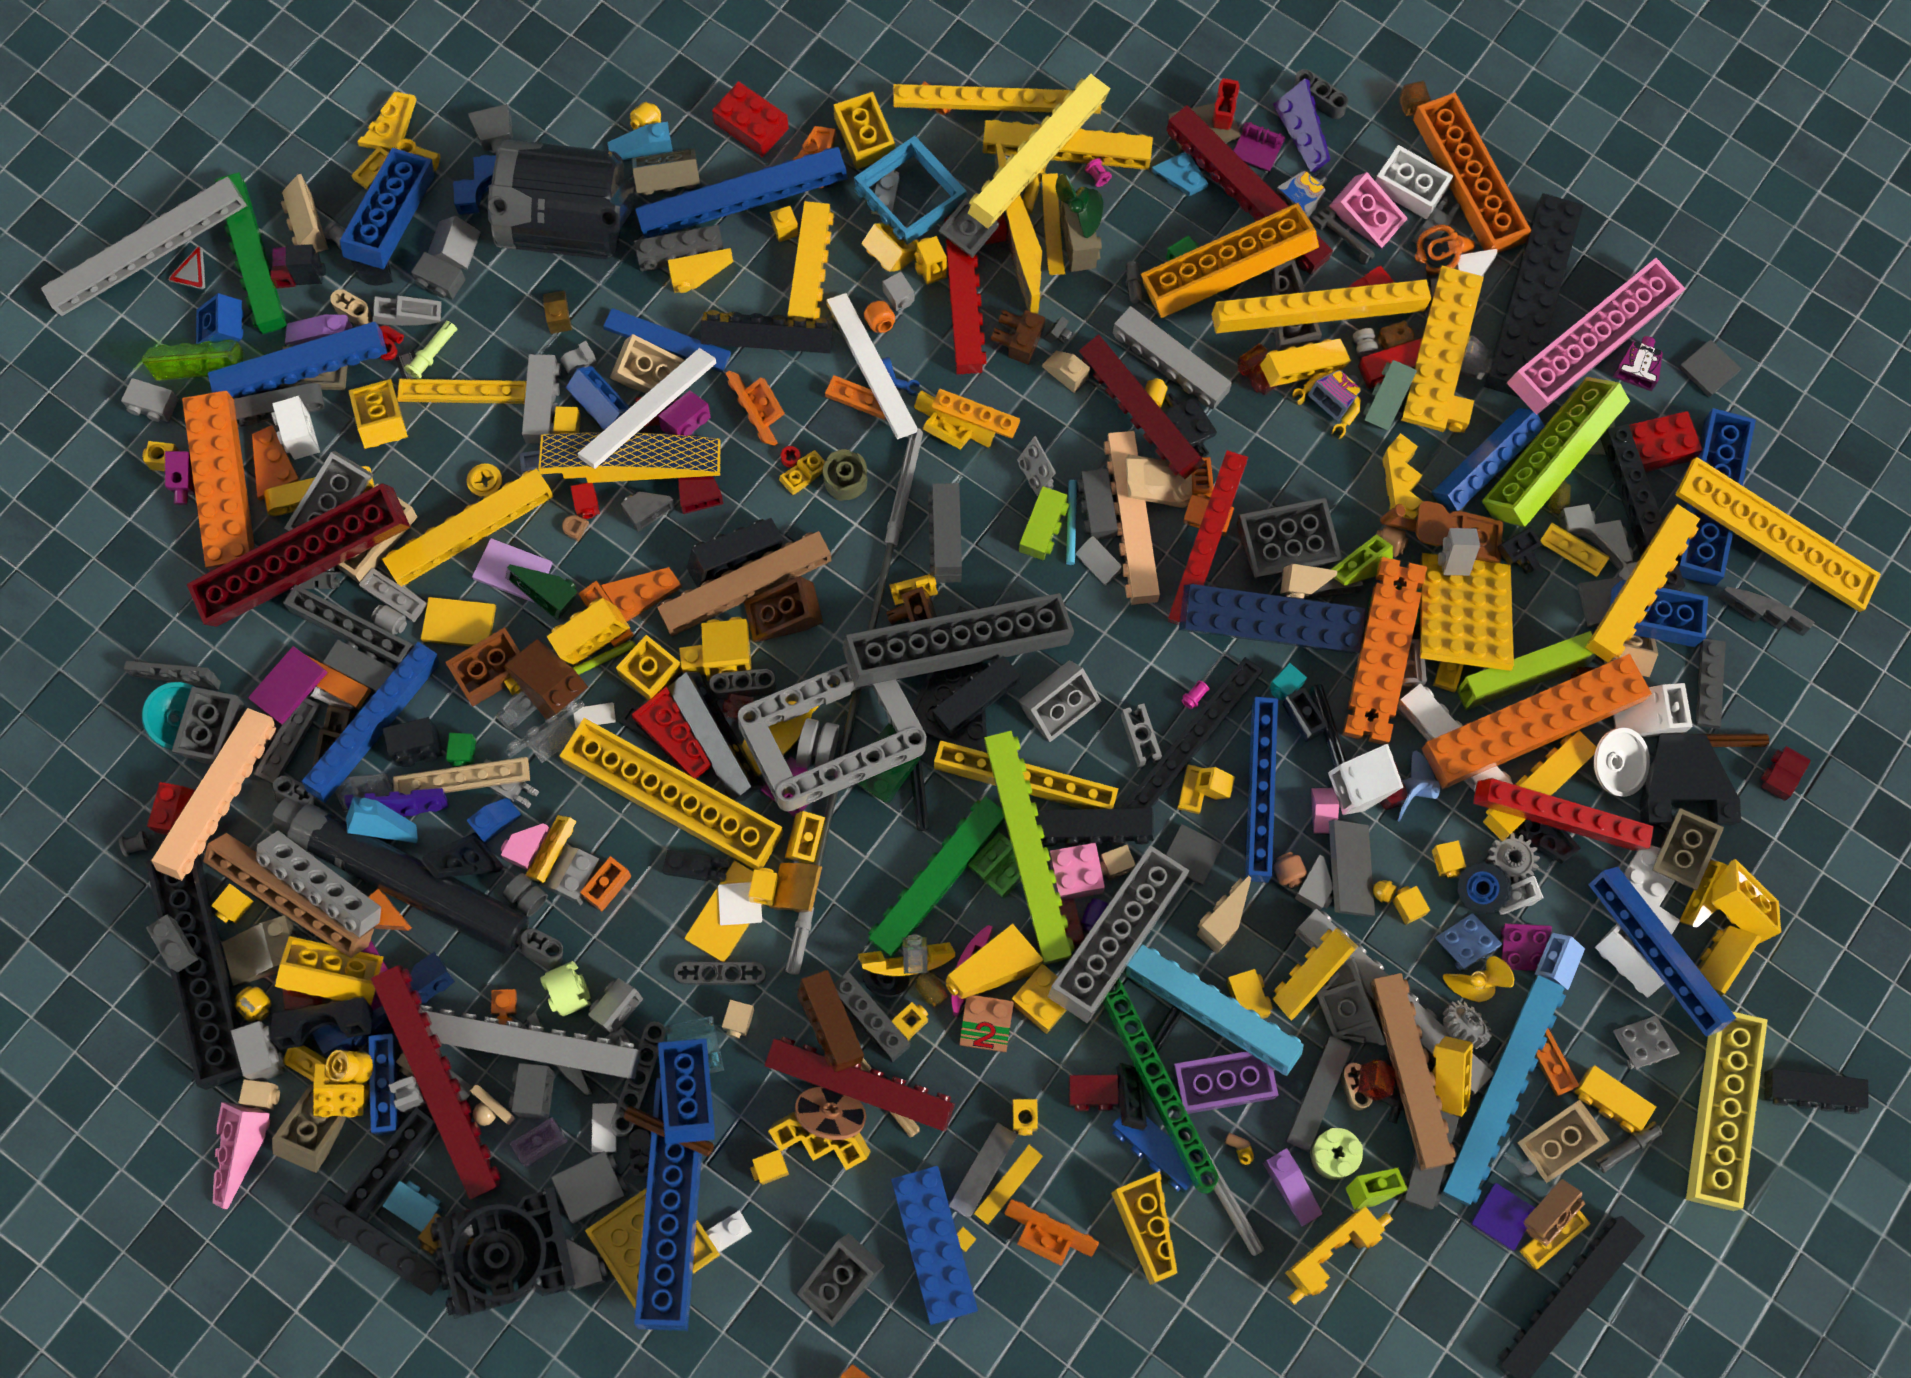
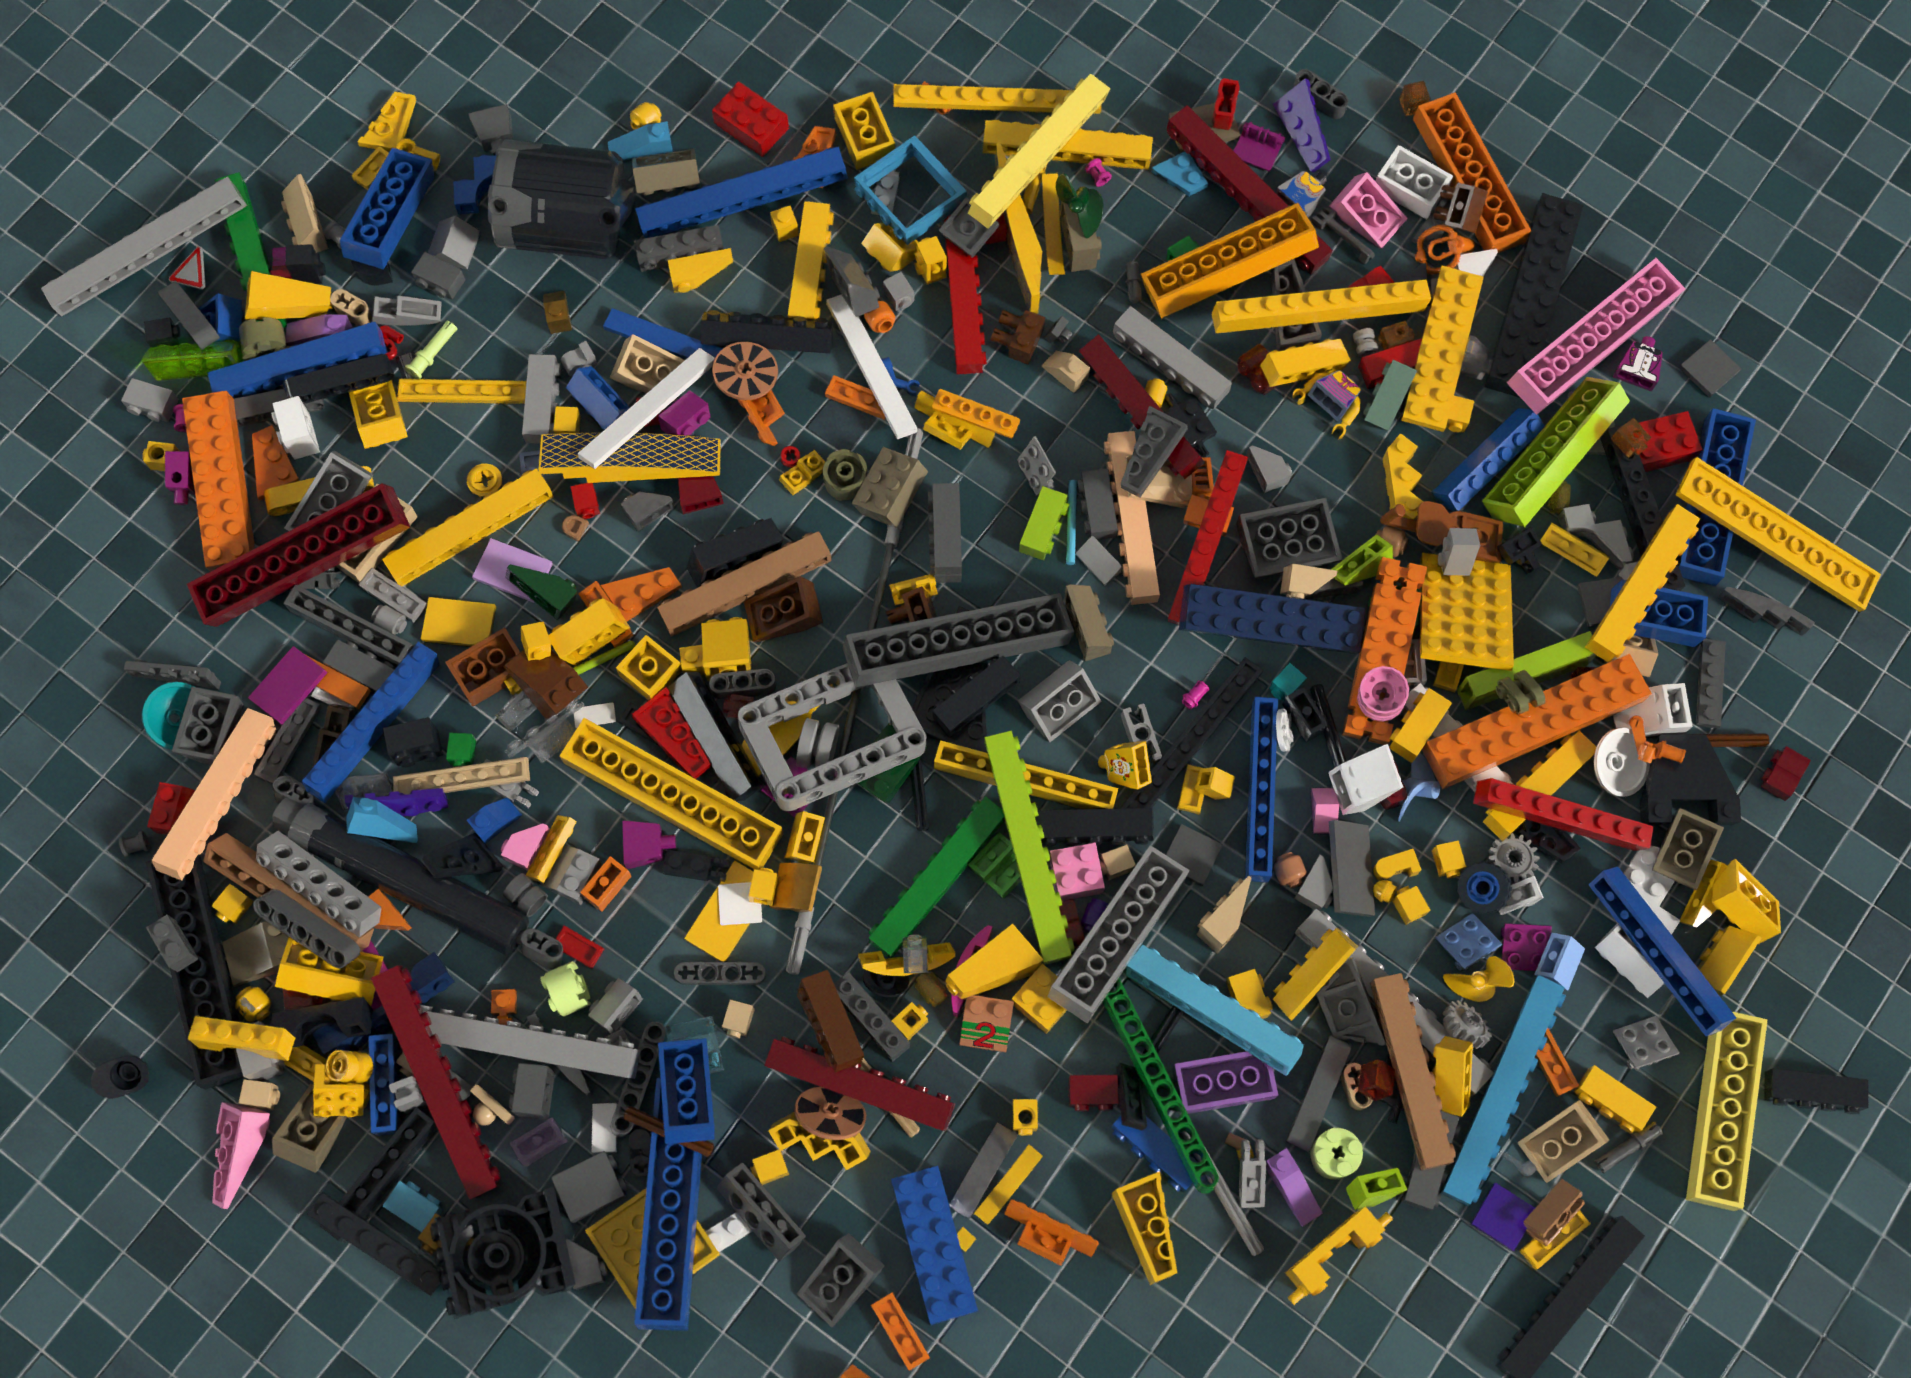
(120, 1077): none -> black piece
(162, 332): none -> black brick
(180, 424): none -> dark pink bush
(188, 315): none -> dark grey beam
(259, 1039): none -> yellow arch
(261, 337): none -> olive brick
(284, 298): none -> yellow slope
(306, 928): none -> dark grey beam
(340, 379): none -> black beam
(535, 641): none -> yellow brick
(579, 947): none -> red tile
(644, 843): none -> magenta torso
(758, 379): none -> nougat piece
(760, 1212): none -> dark grey brick
(852, 282): none -> dark grey slope
(889, 487): none -> dark tan brick
(900, 1331): none -> orange plate
(1088, 621): none -> dark tan slope
(1127, 764): none -> yellow torso
(1155, 444): none -> dark grey wing
(1252, 1176): none -> light grey hinge
(1269, 468): none -> light grey slope
(1283, 730): none -> white wheel
(1383, 680): none -> bright pink wheel
(1397, 864): none -> yellow leg
(1419, 724): none -> yellow brick
(1464, 208): none -> reddish brown brick
(1520, 692): none -> olive brick
(1631, 438): none -> clear orange brick
(1649, 750): none -> orange pin

